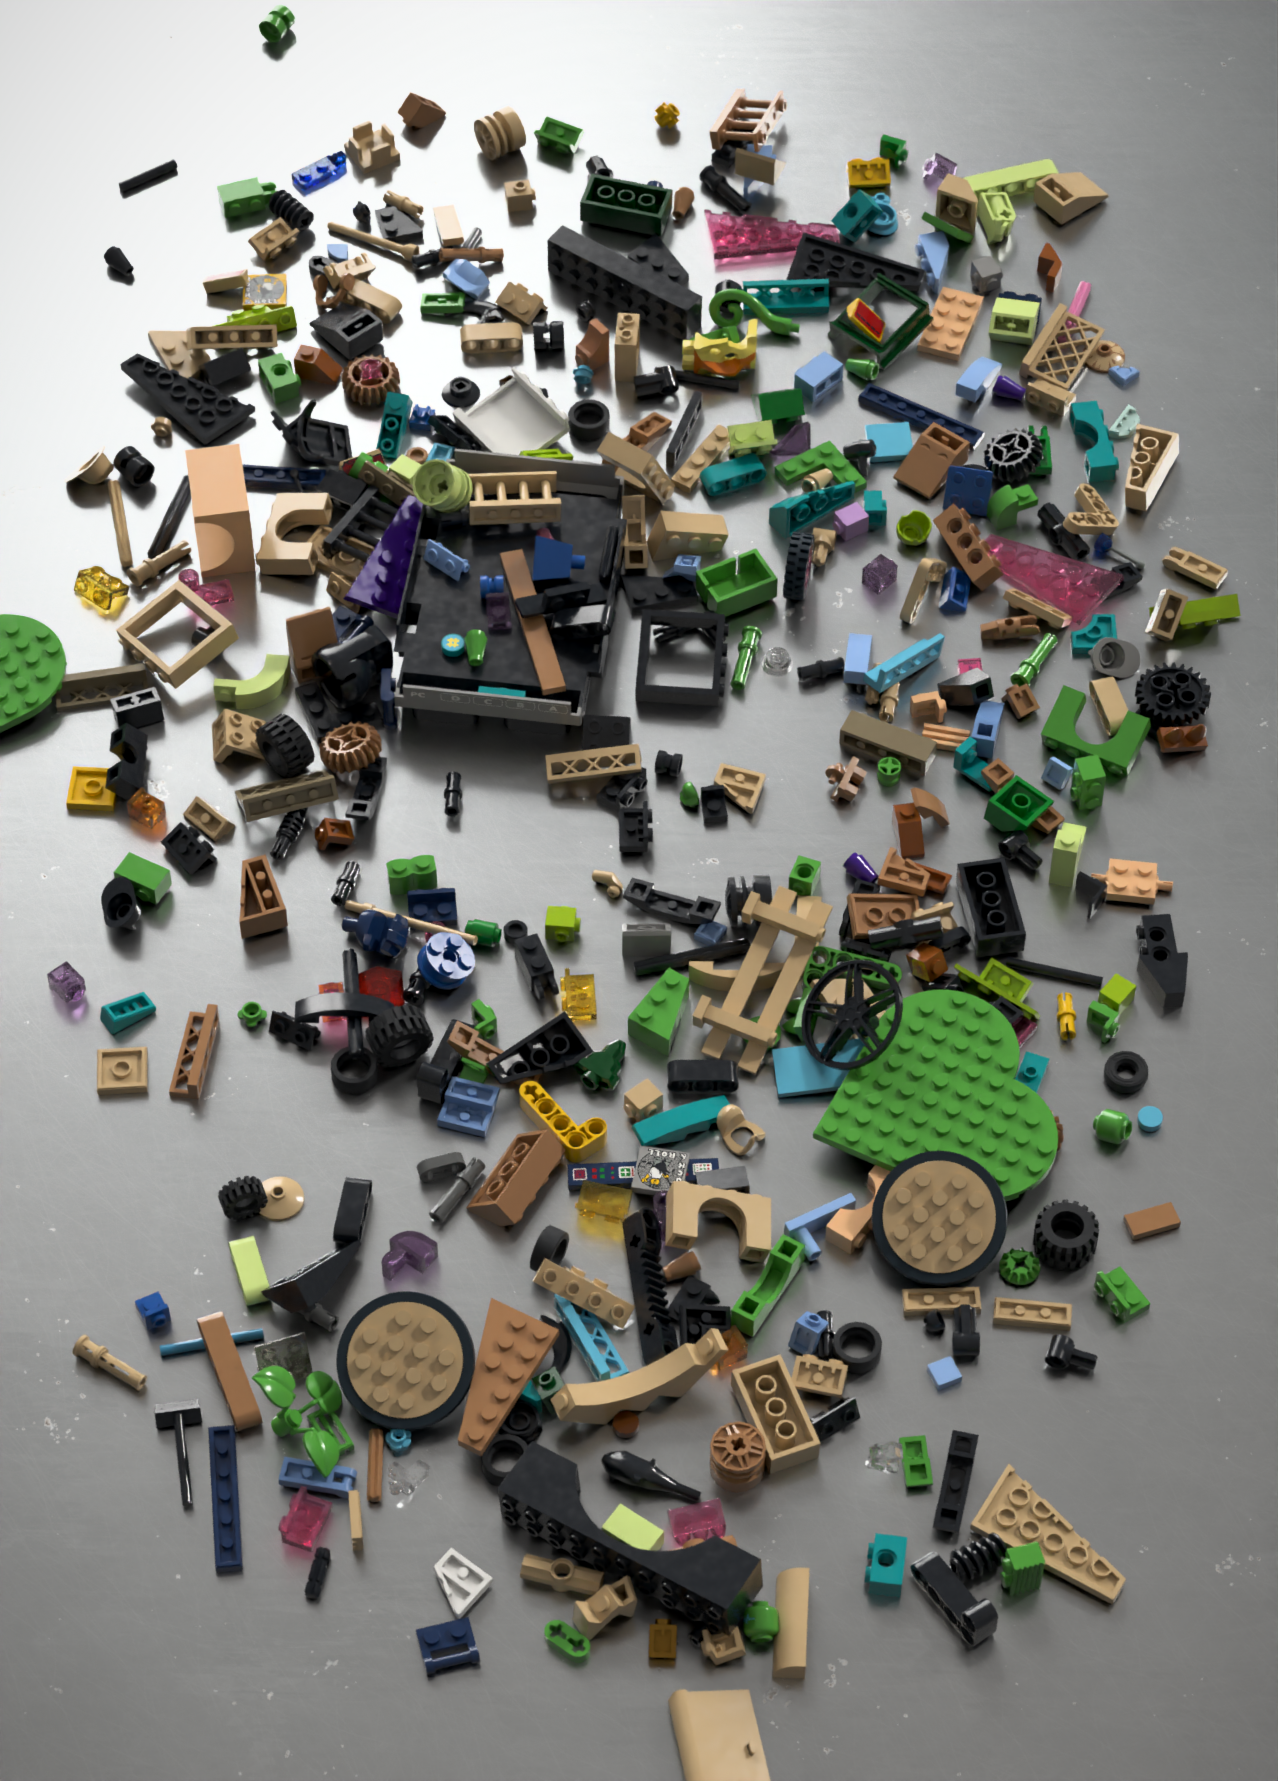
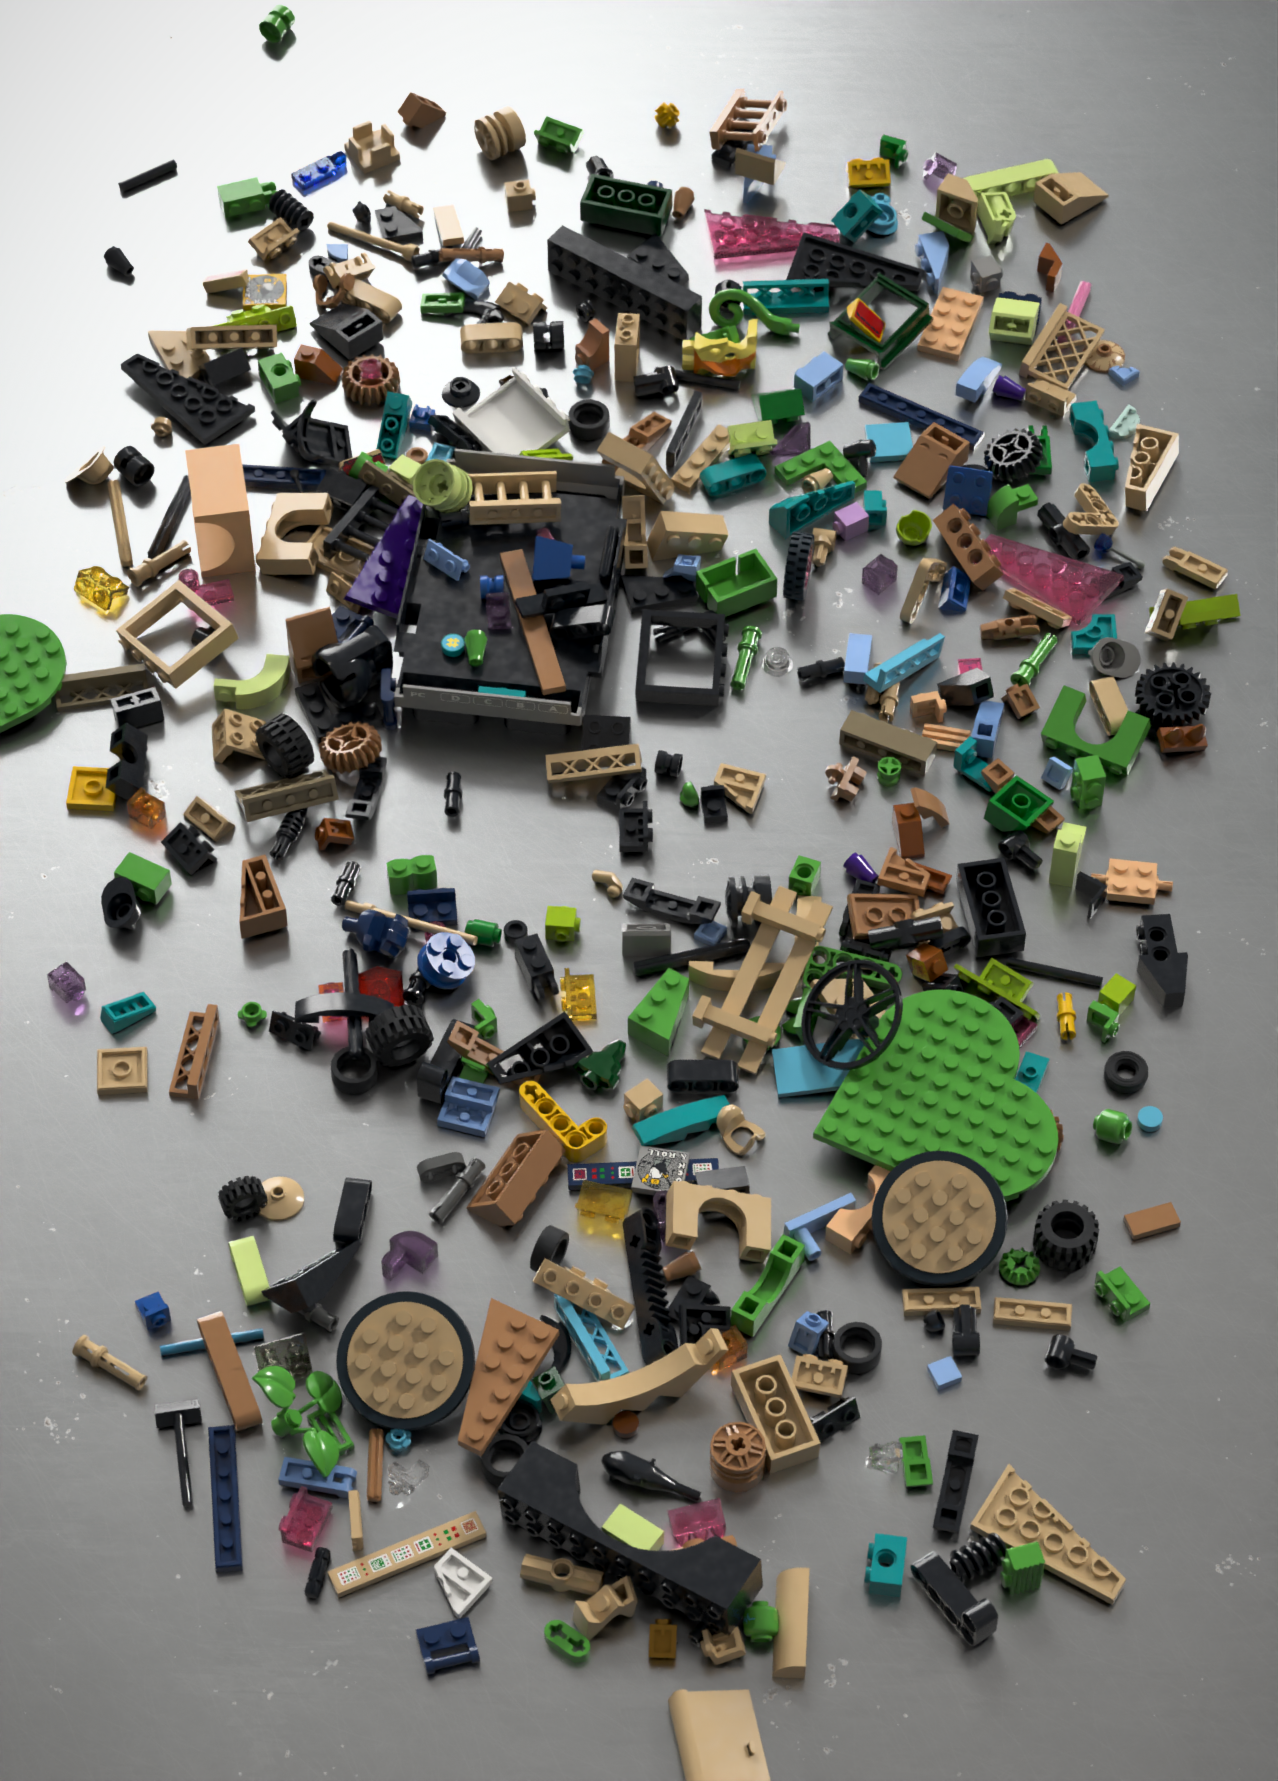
(406, 1554): none -> tan tile
(719, 185): black pin -> none

